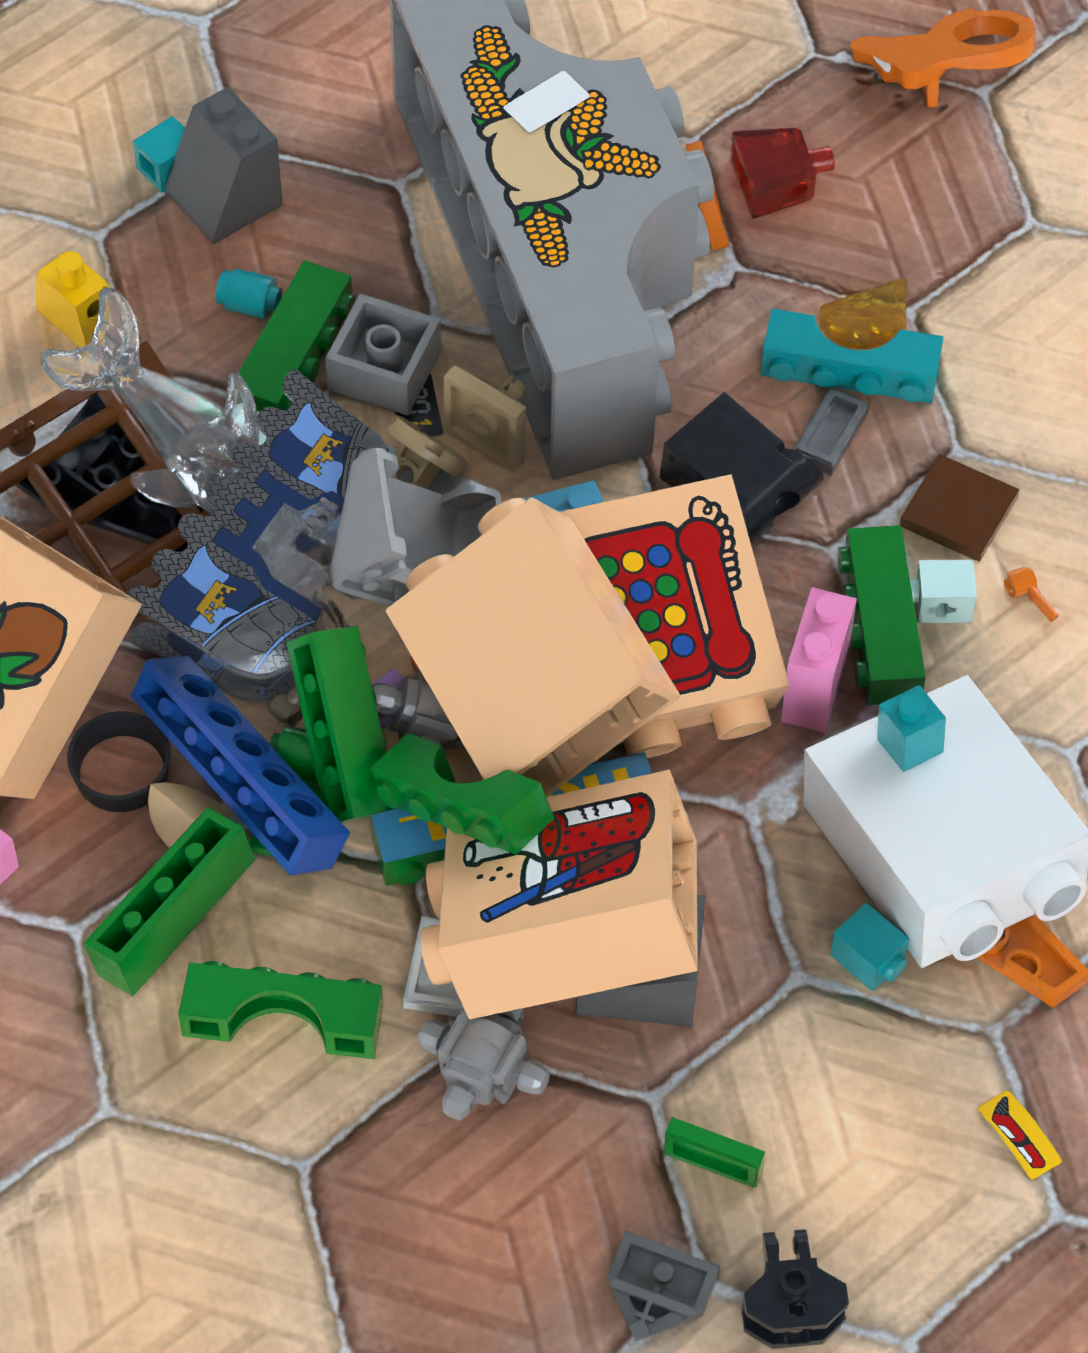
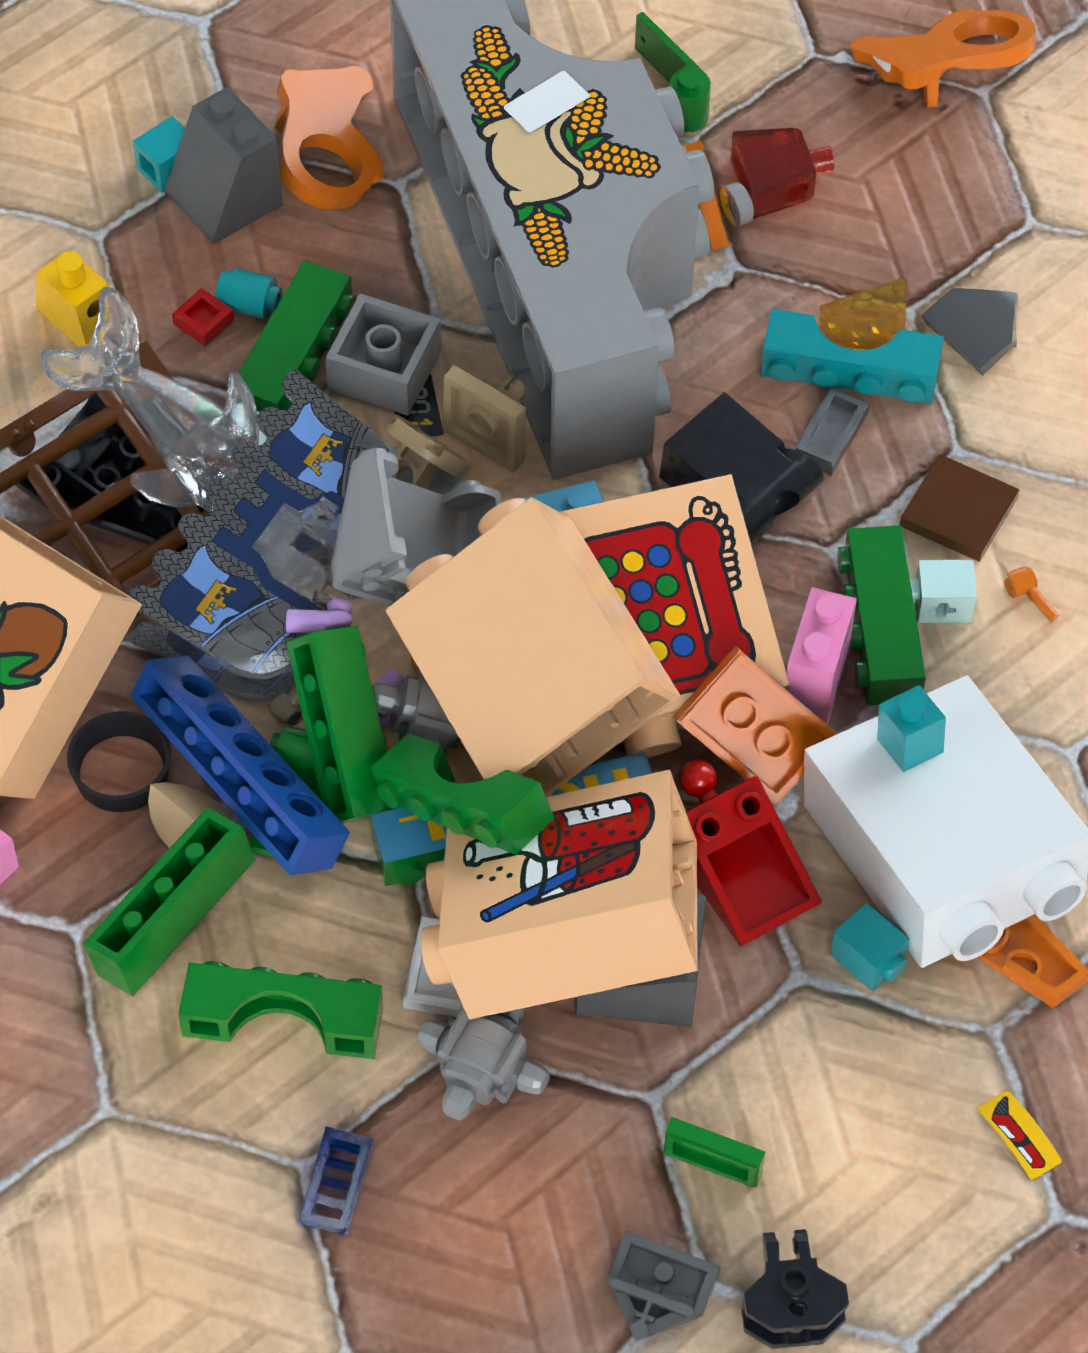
(203, 317): none -> red plate
(307, 621): none -> lavender arm
(319, 113): none -> orange animal
(345, 1142): none -> clear blue slope
(681, 72): none -> green door
(736, 204): none -> light grey tile
(749, 860): none -> red slope
(753, 723): none -> orange tile
(976, 324): none -> dark grey slope

